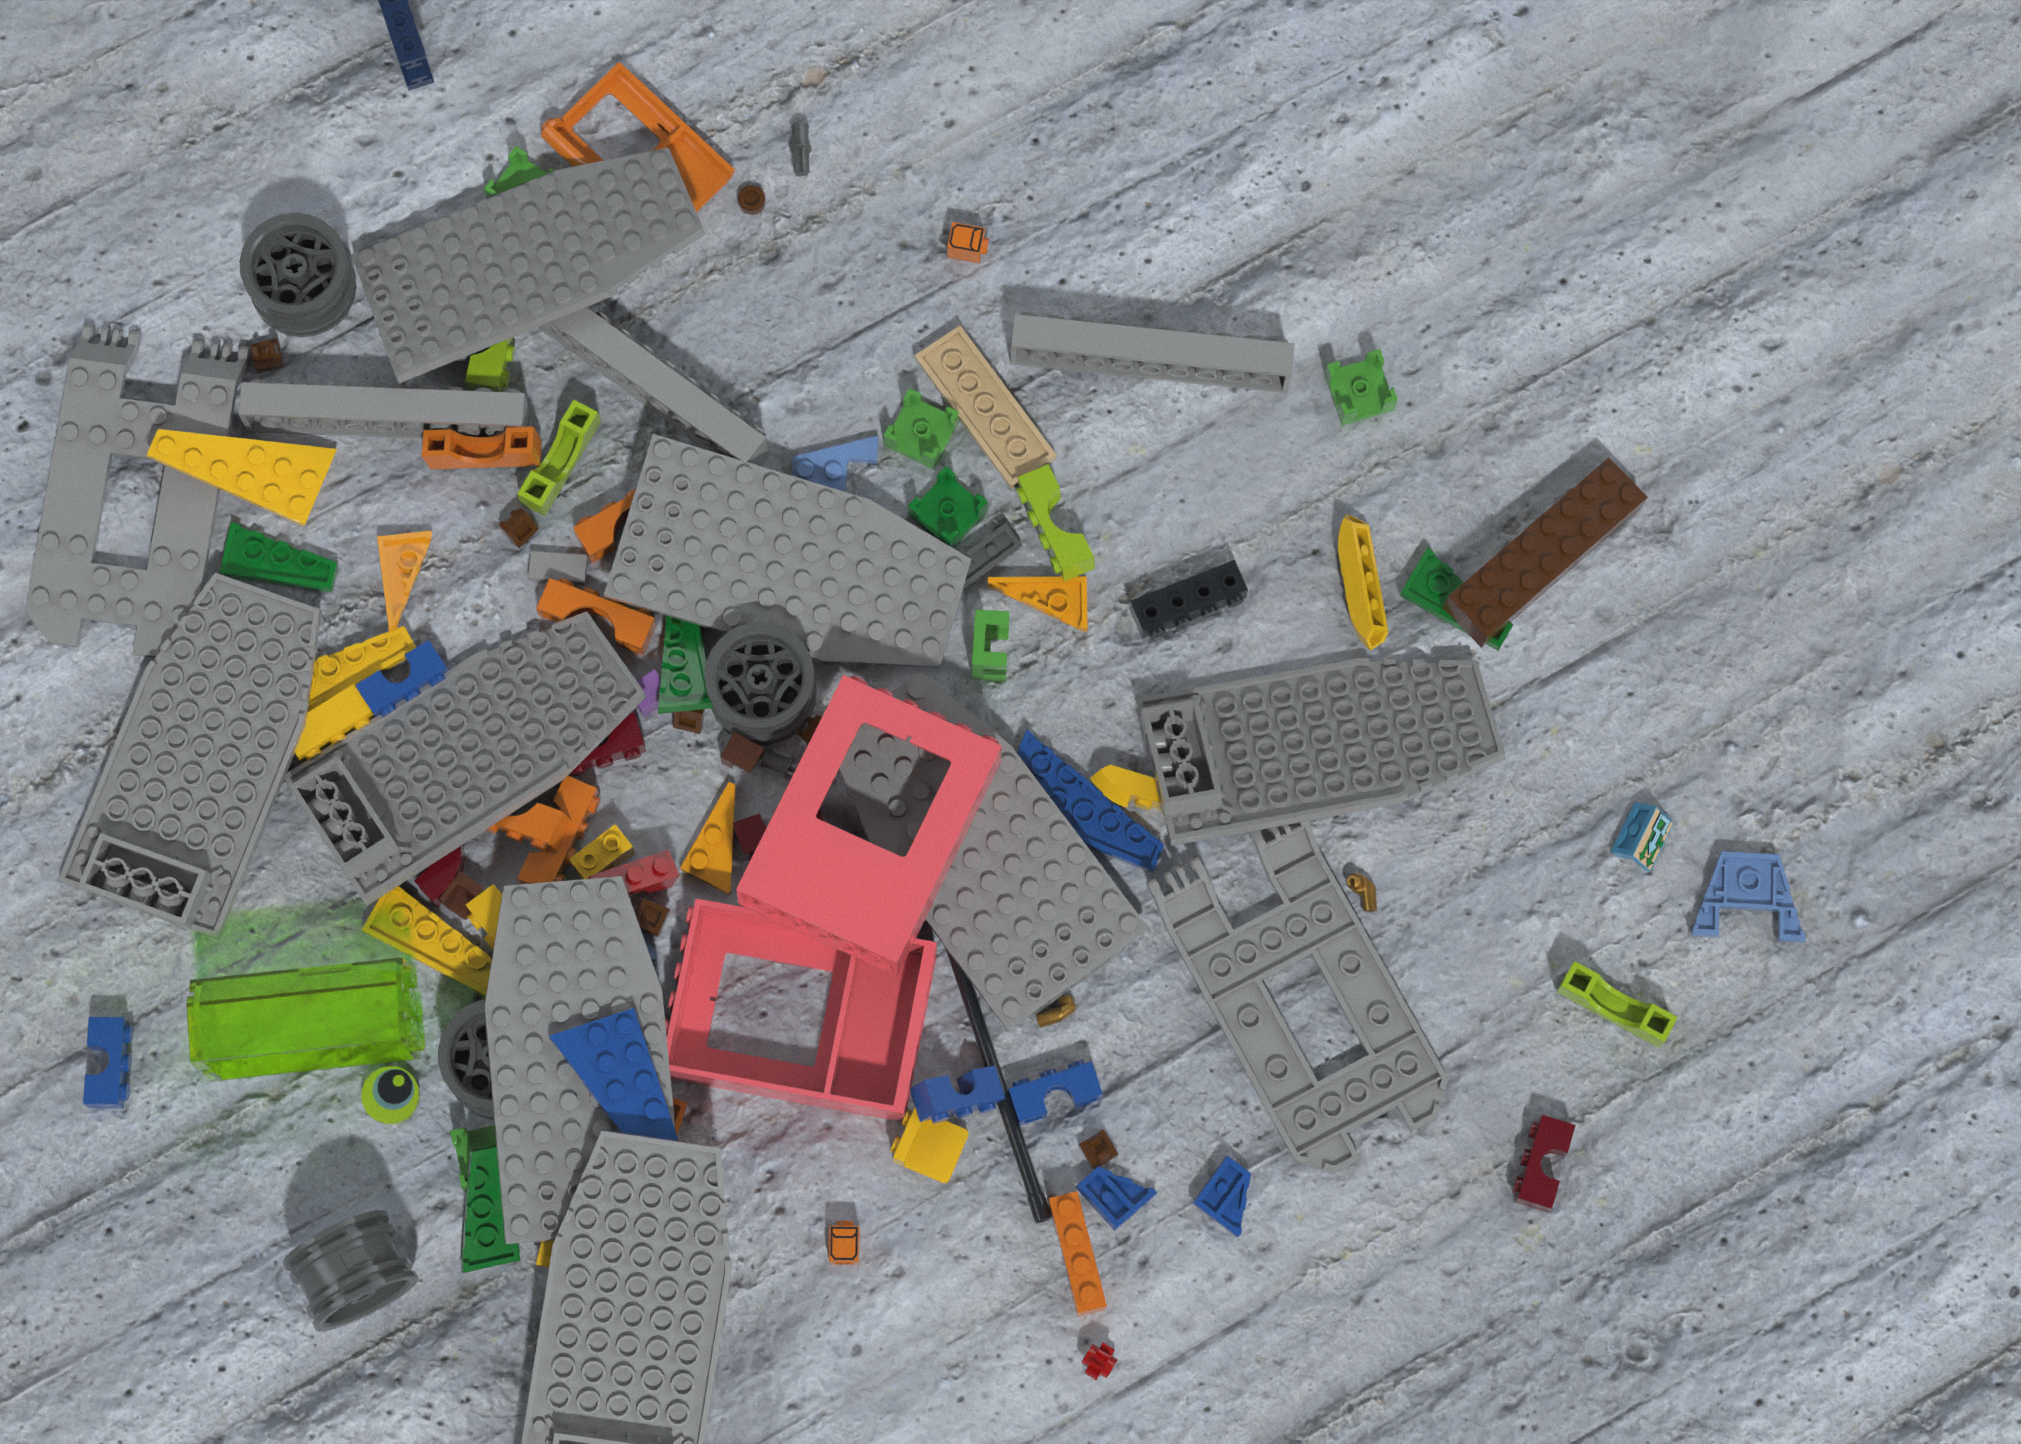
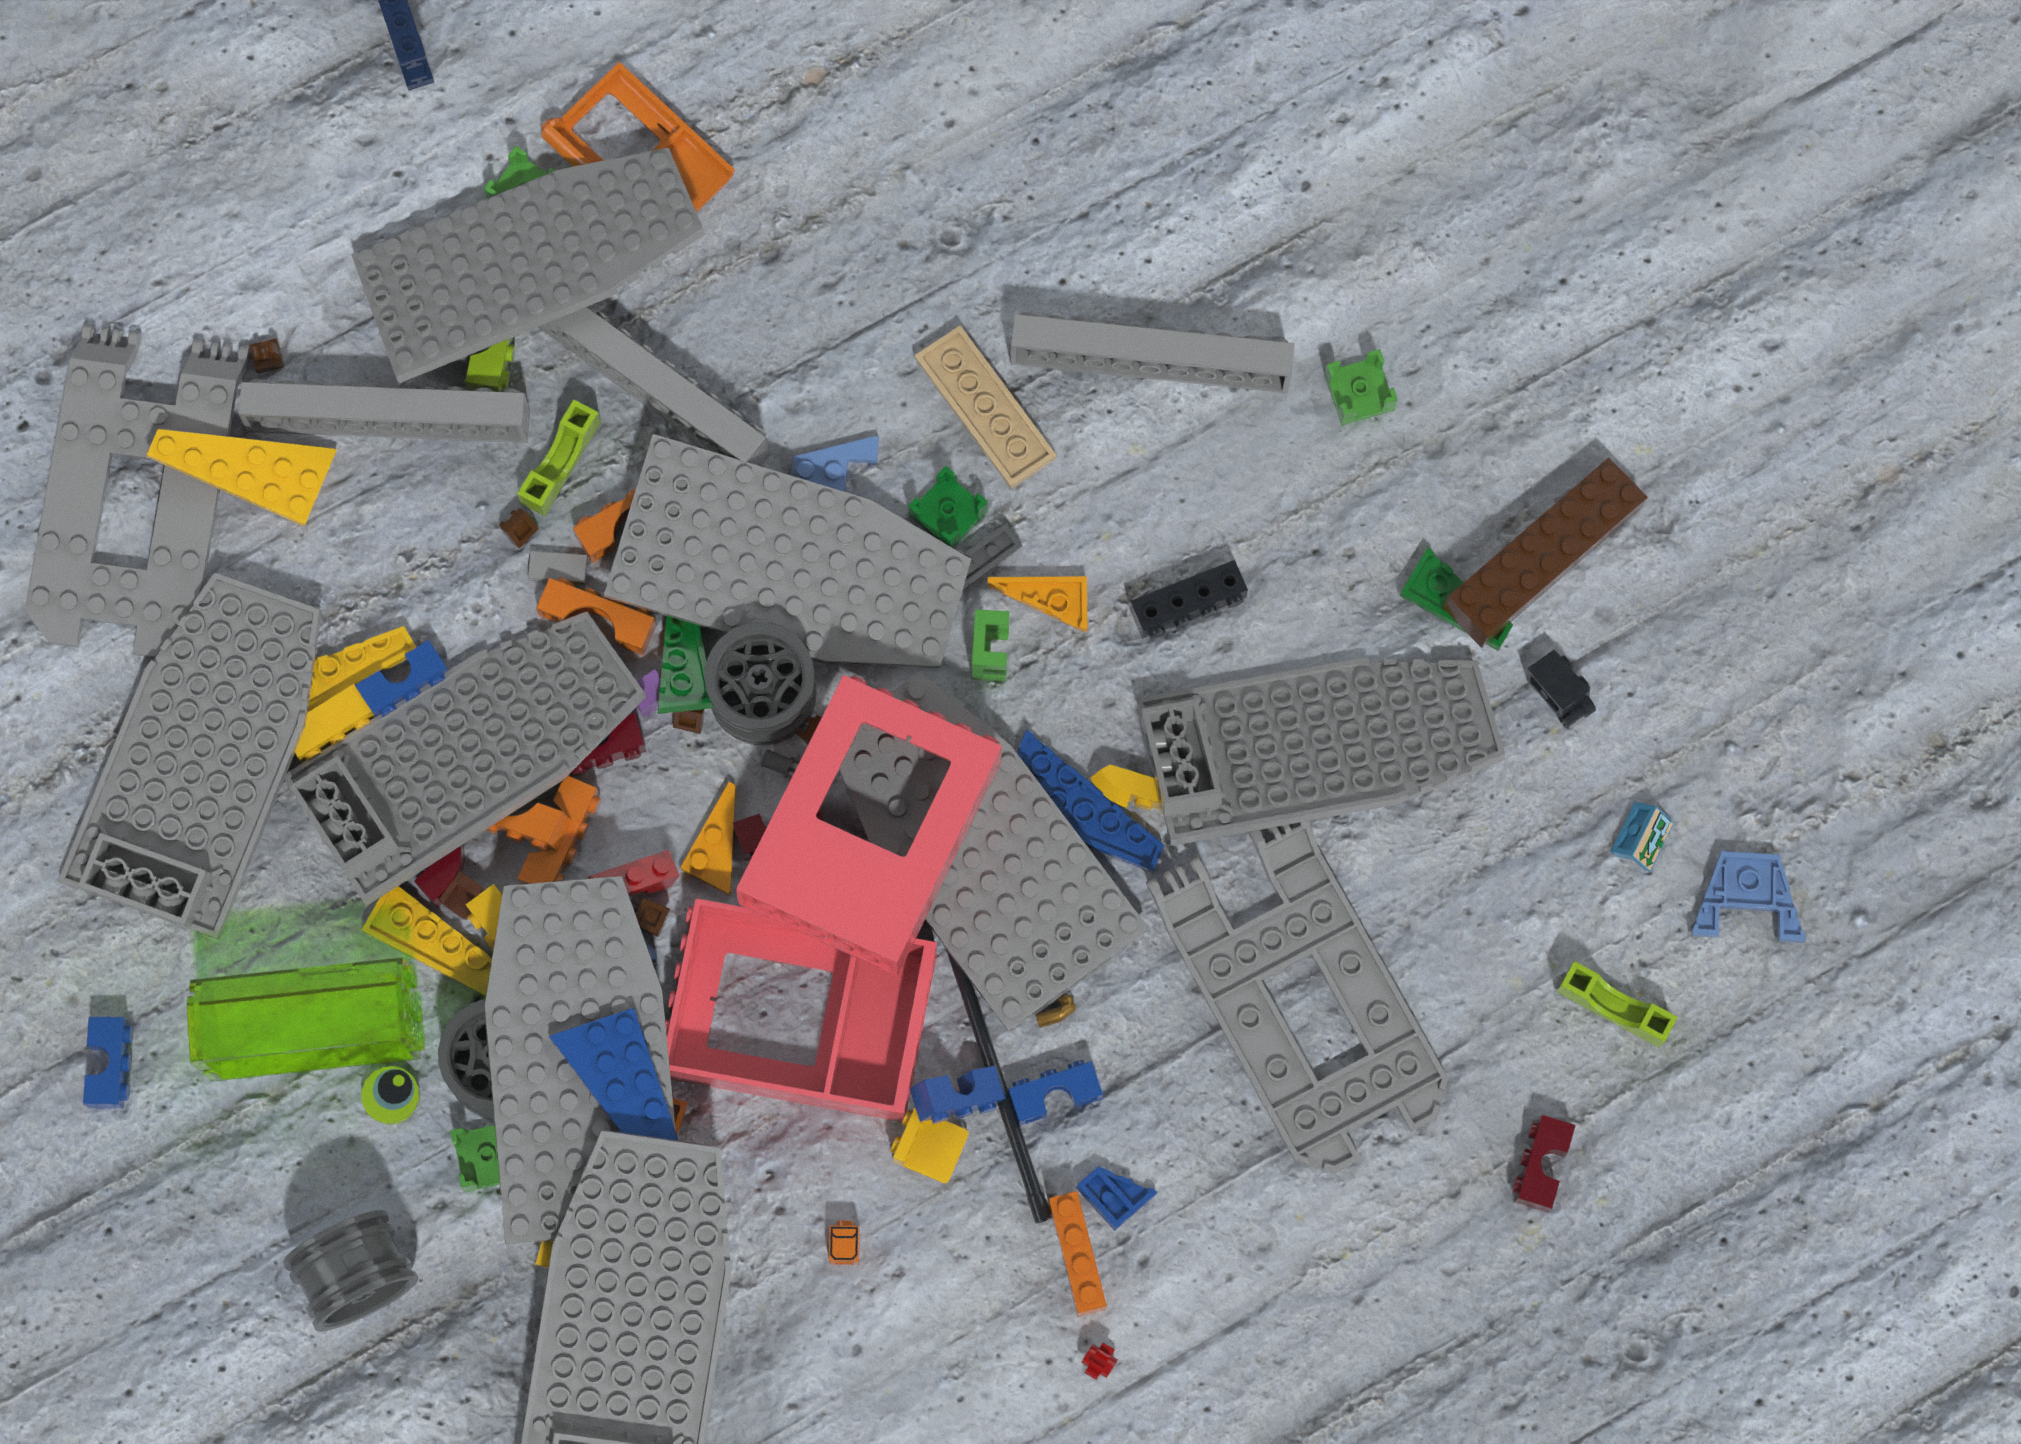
(264, 560): green wing -> none
(320, 297): dark grey wheel -> none
(400, 563): light orange wing -> none
(454, 451): orange arch -> none
(483, 1222): green wing -> none
(603, 853): yellow brick -> none
(741, 753): copper panel -> none
(751, 199): reddish brown tile -> none
(800, 148): dark grey axle -> none
(921, 430): bright green panel -> none
(967, 242): orange brick -> none
(1068, 550): lime arch -> none
(1098, 1149): reddish brown tile -> none
(1225, 1195): blue wing -> none
(1361, 582): yellow brick -> none
(1365, 889): pearl gold arm -> none
(1561, 688): none -> black hinge

